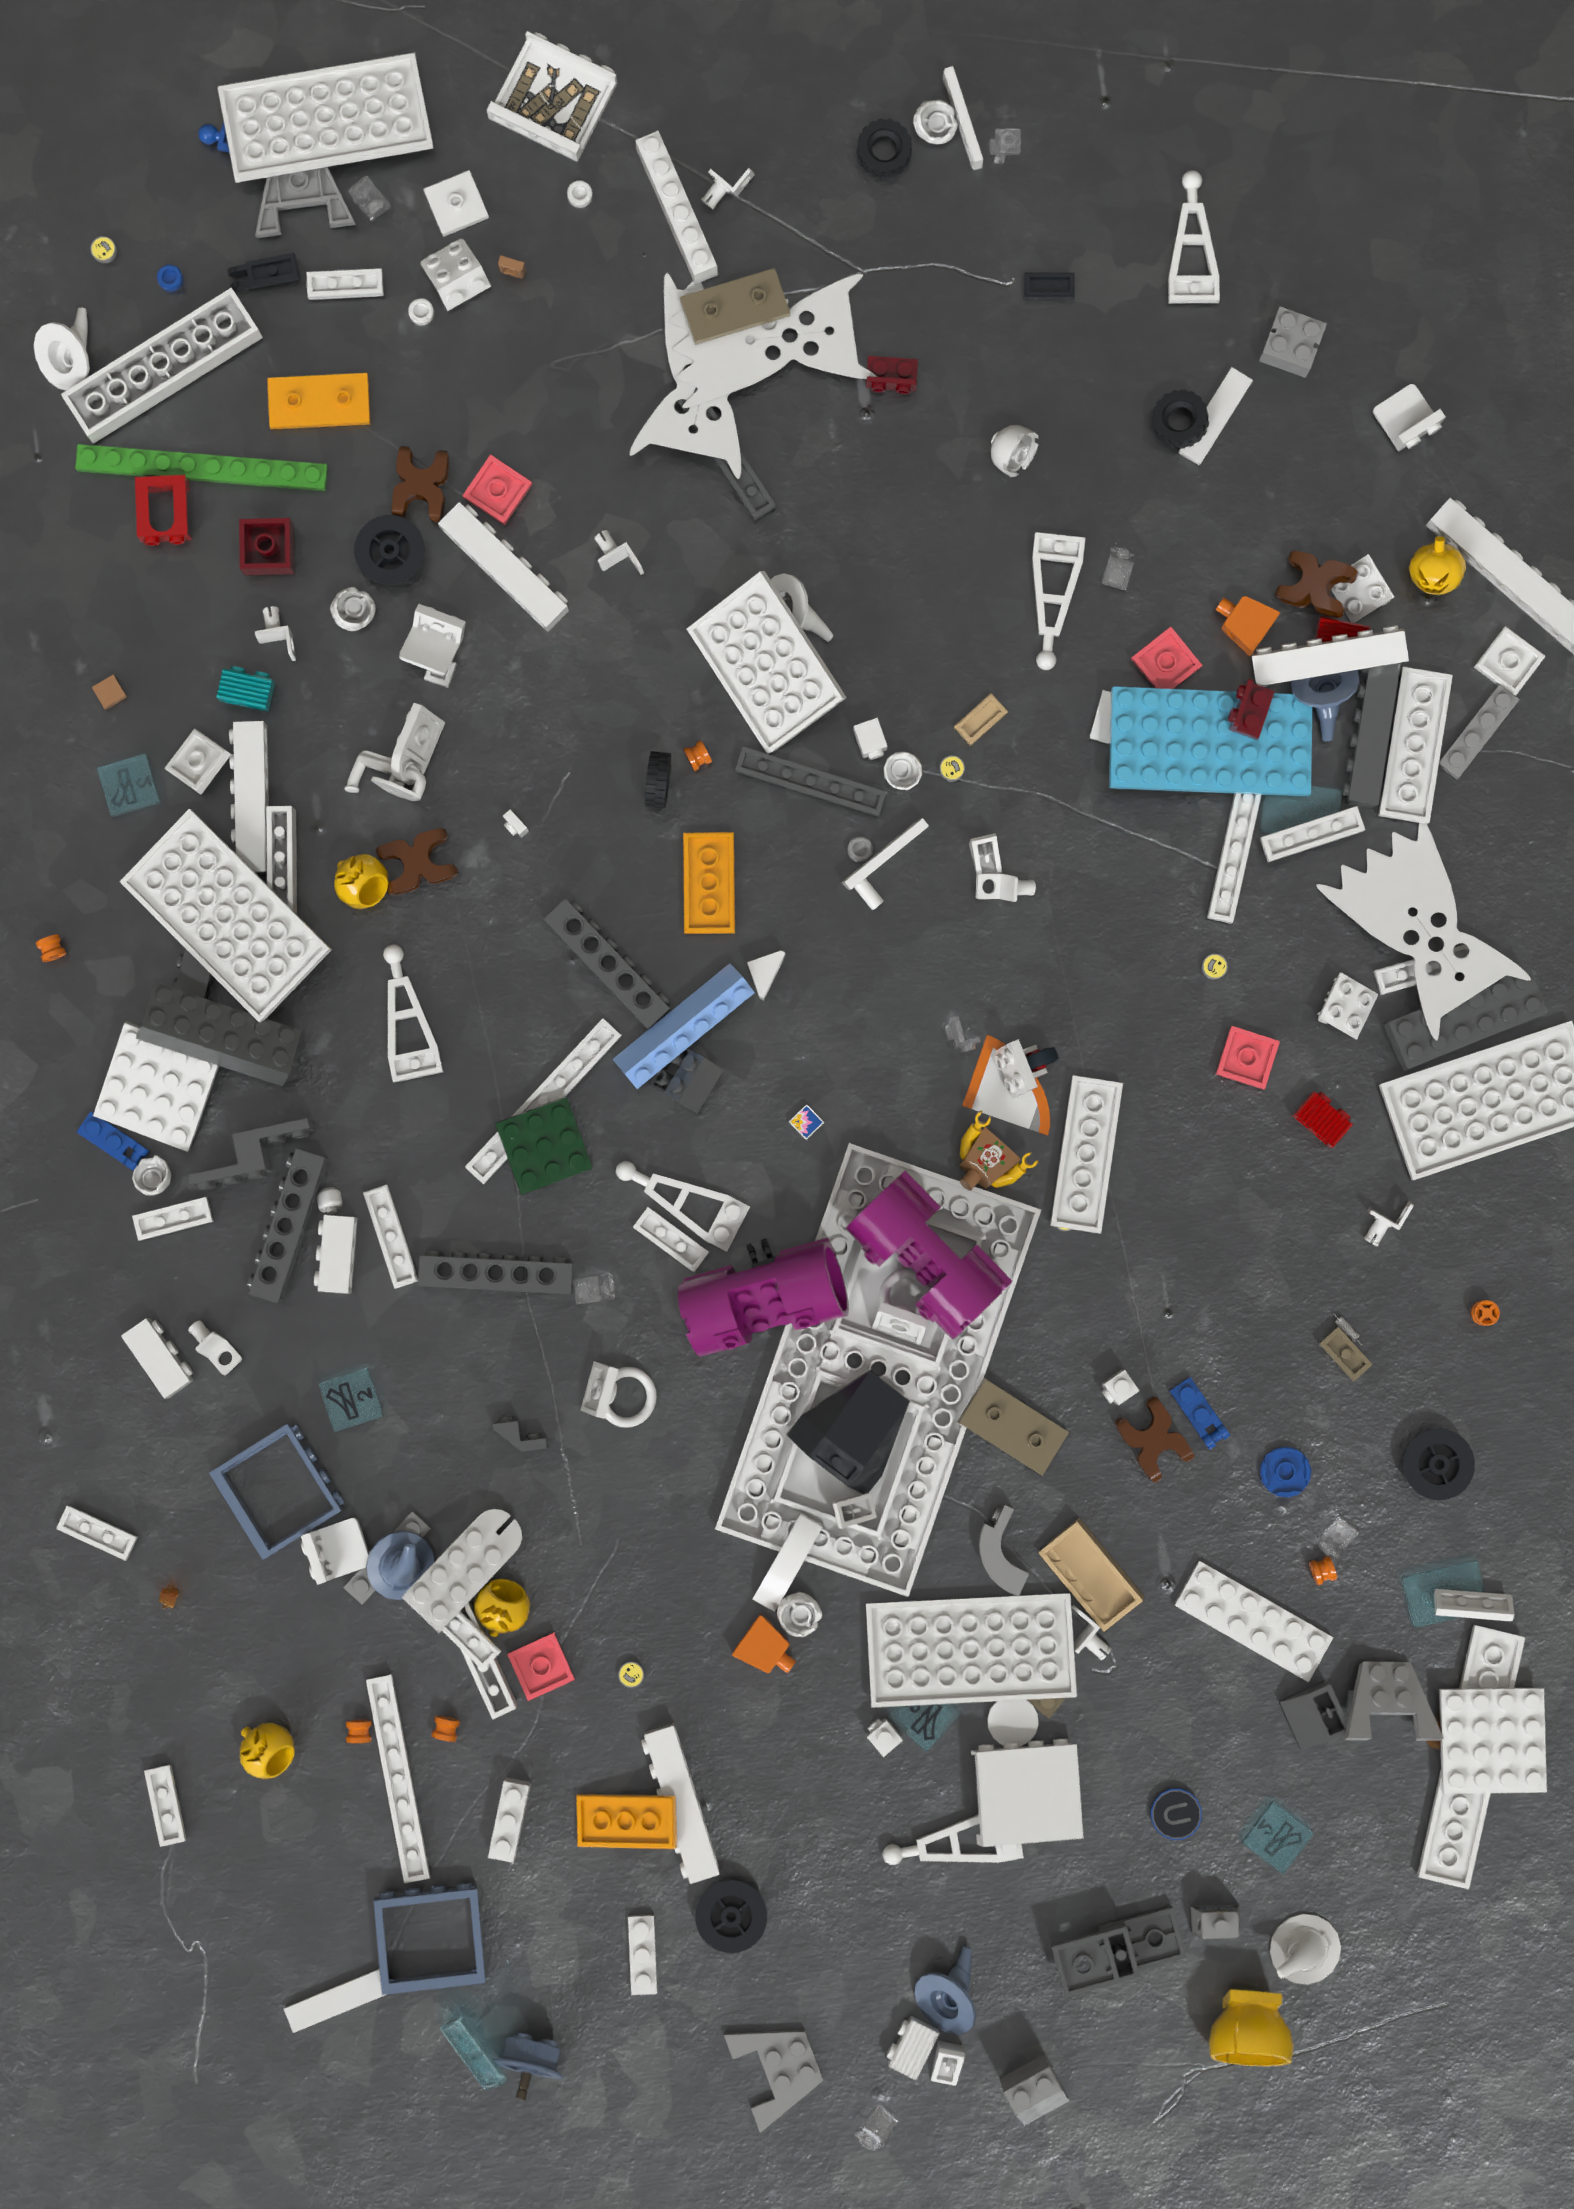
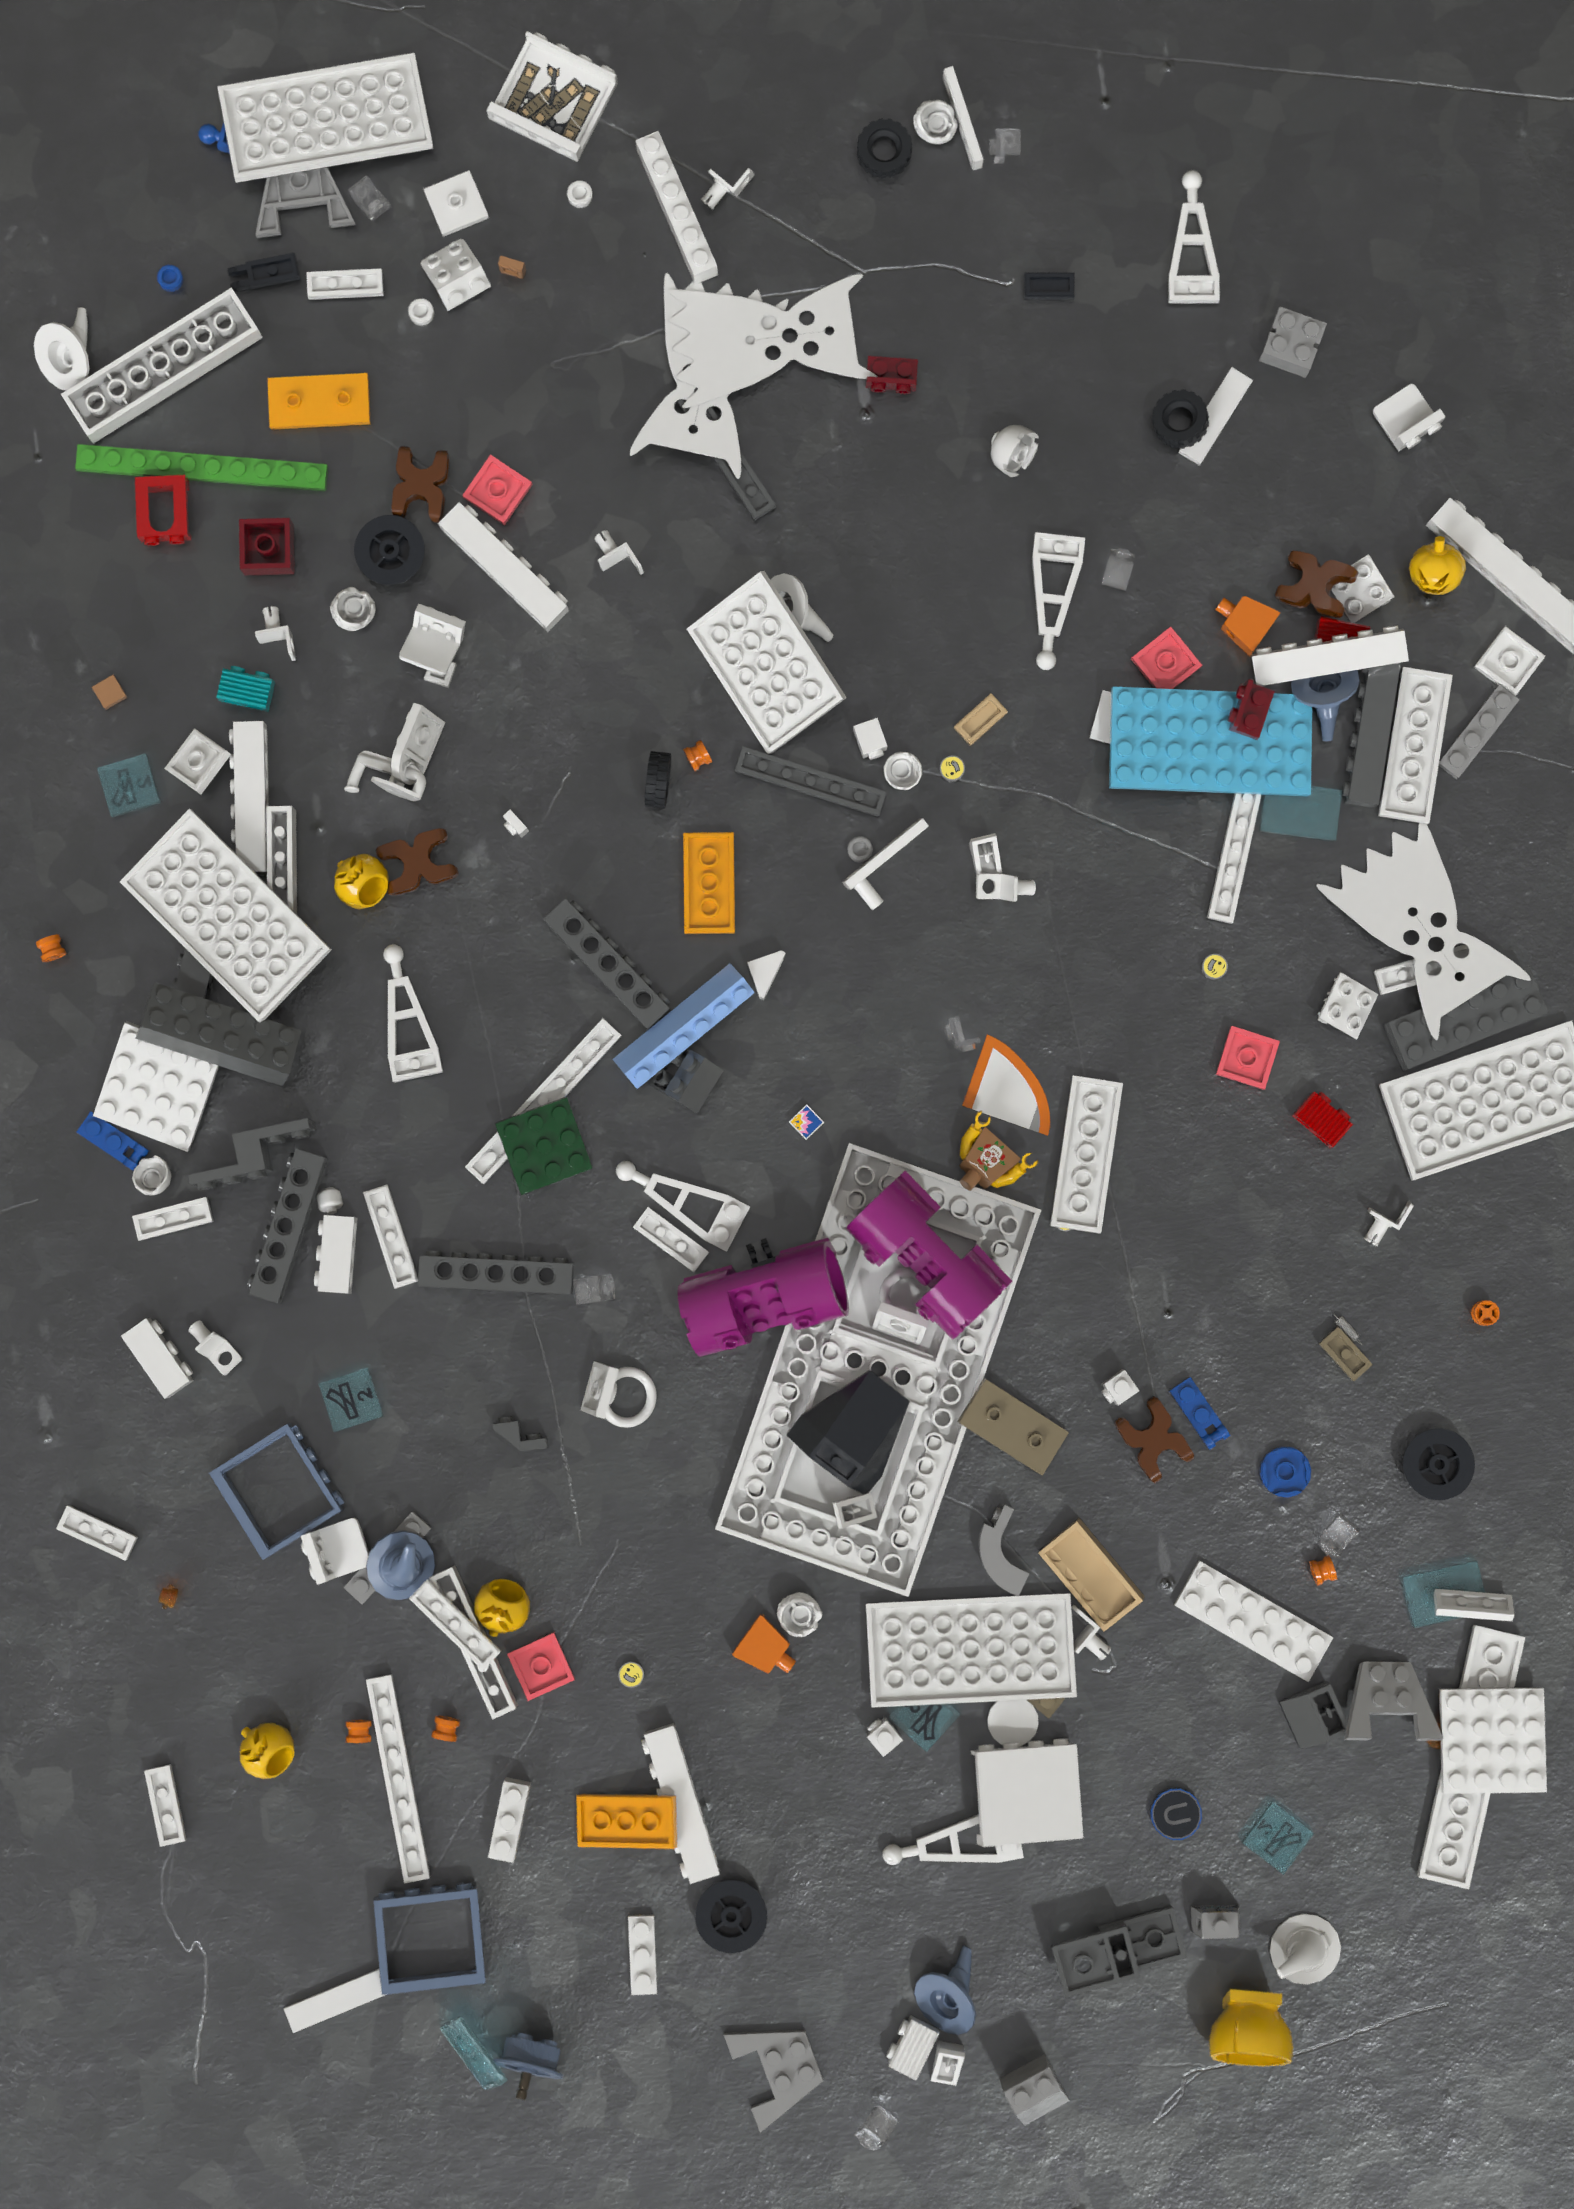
(103, 250): tile -> none
(464, 1568): white plate -> none
(735, 306): dark tan plate -> none
(787, 1562): white slope -> none
(1023, 1066): white plate -> none
(1312, 834): white plate -> none

